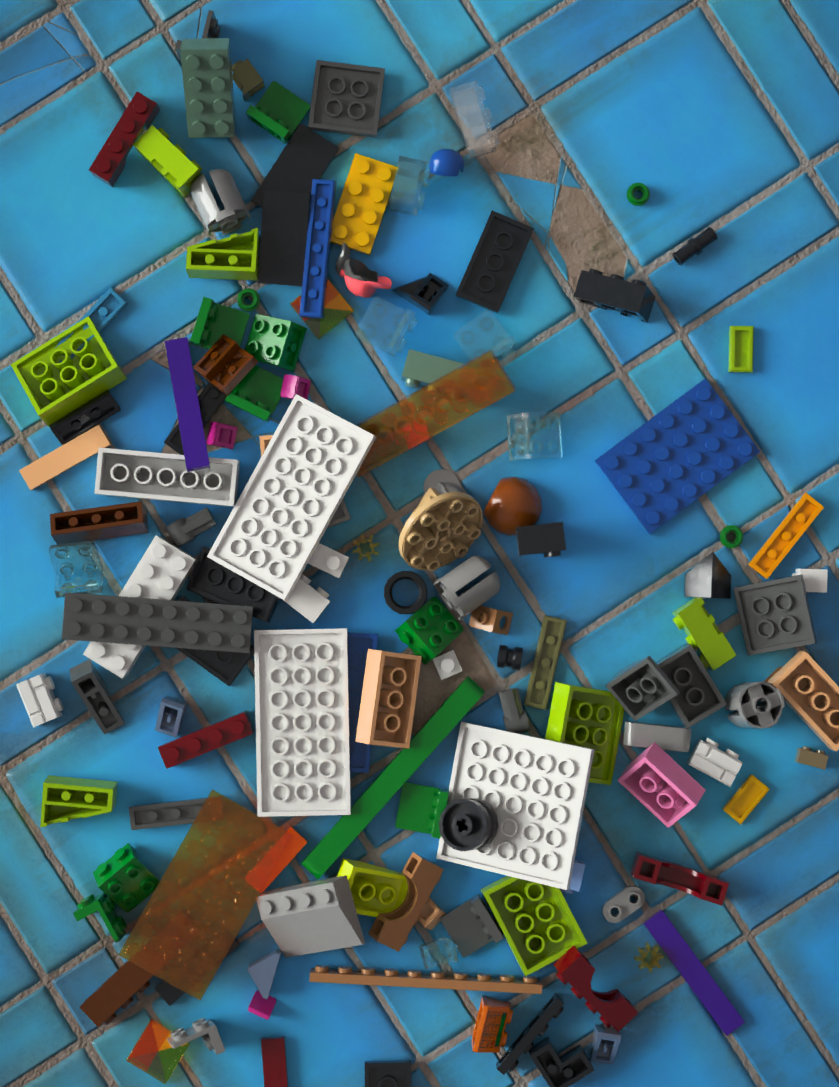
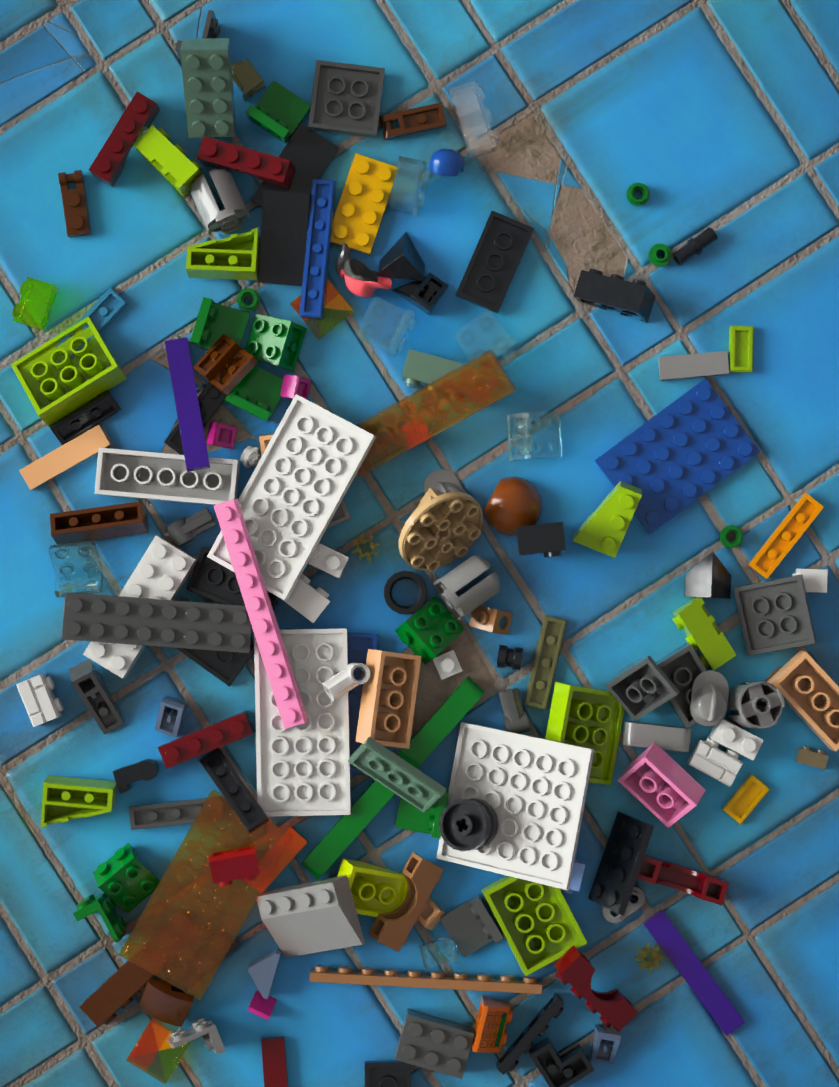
(34, 304): none -> clear neon green brick
(75, 204): none -> reddish brown plate
(142, 770): none -> black leg
(165, 1004): none -> reddish brown slope
(234, 790): none -> black plate
(234, 865): none -> red slope
(244, 160): none -> dark red arch
(250, 456): none -> white plate
(261, 613): none -> bright pink plate
(345, 681): none -> white piece
(397, 775): none -> sand green tile
(402, 261): none -> black slope
(413, 121): none -> reddish brown plate
(434, 1043): none -> dark grey brick
(609, 522): none -> lime wedge
(621, 863): none -> black plate
(655, 260): none -> green plate
(693, 365): none -> light grey tile
(709, 698): none -> light grey piece
(736, 739): none -> white brick

